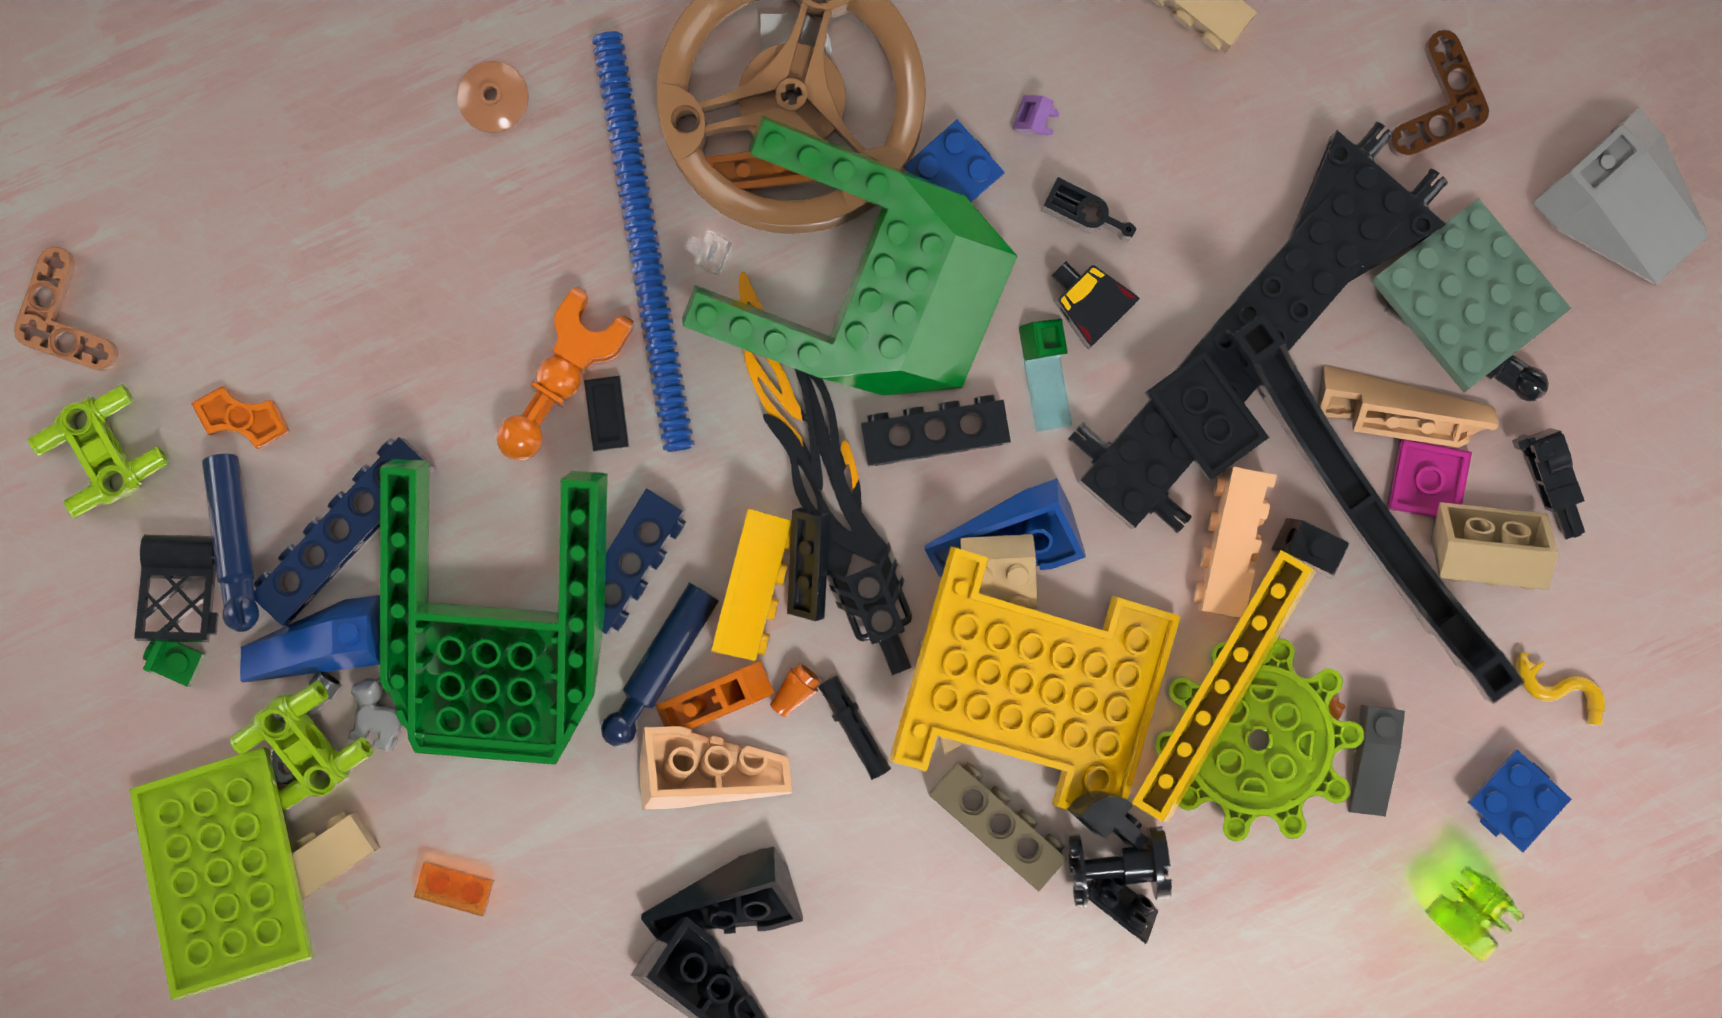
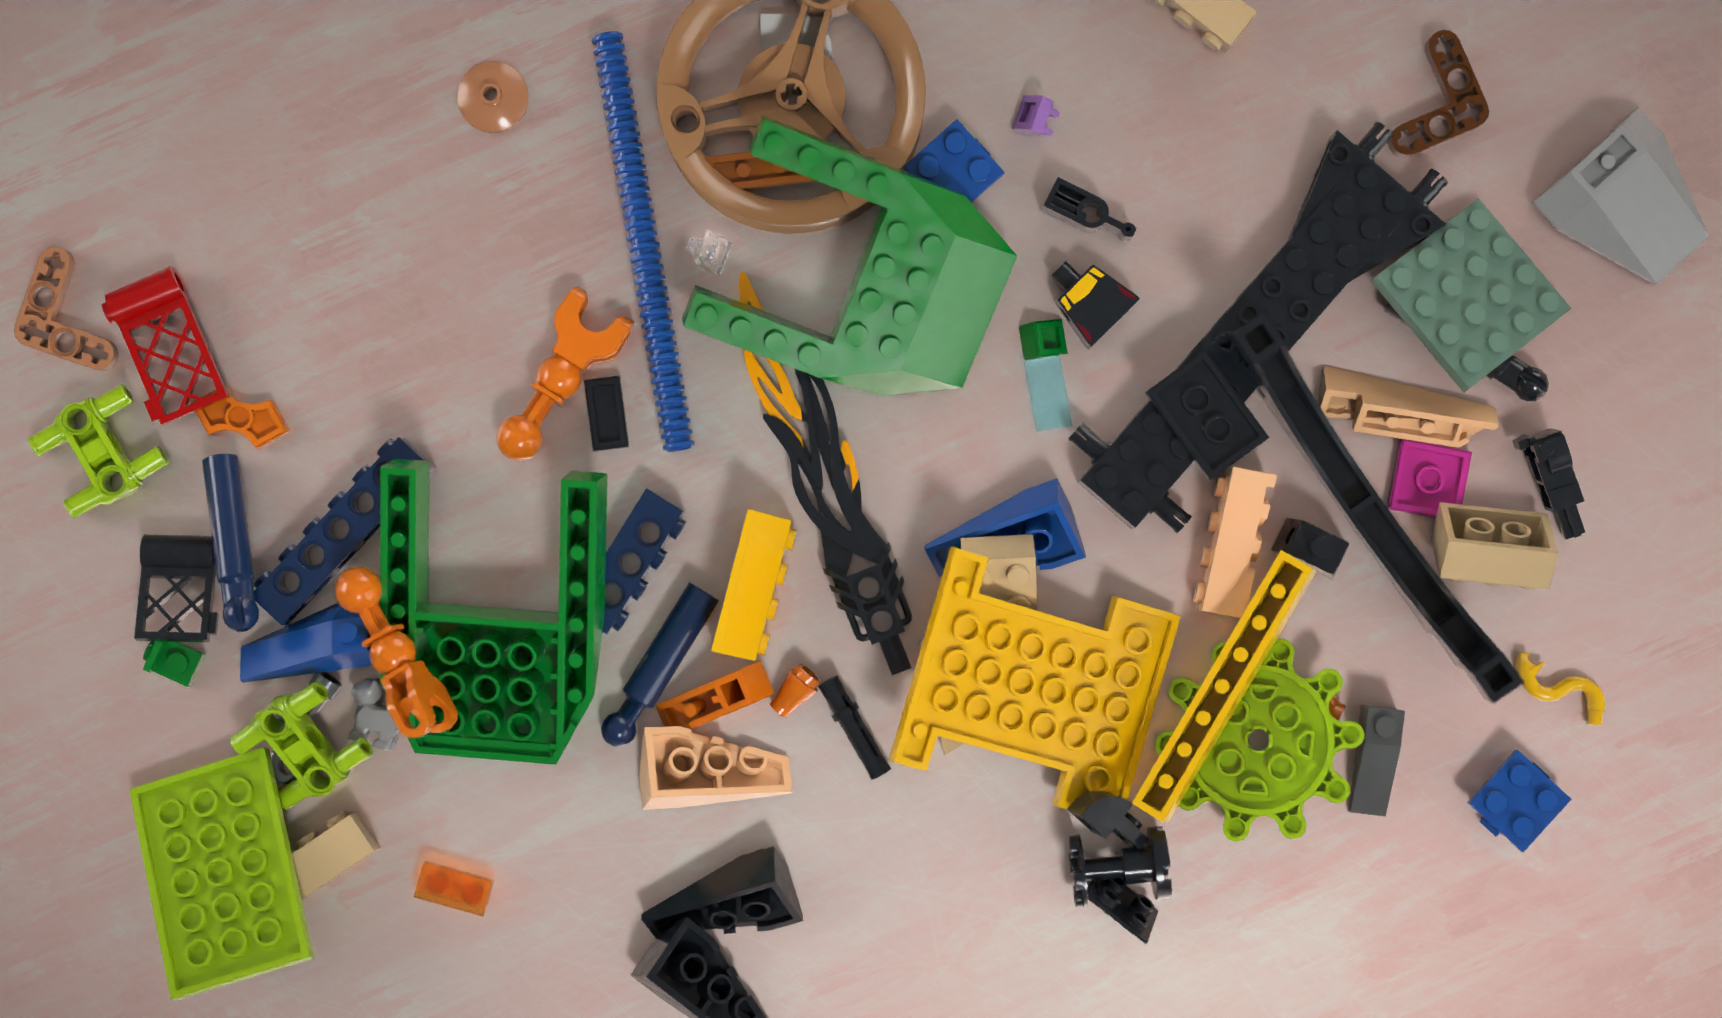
(144, 303): none -> red piece
(393, 654): none -> orange piece
(808, 564): black plate -> none
(992, 431): black brick -> none
(1035, 868): dark tan brick -> none
(1475, 913): clear neon green wheel -> none

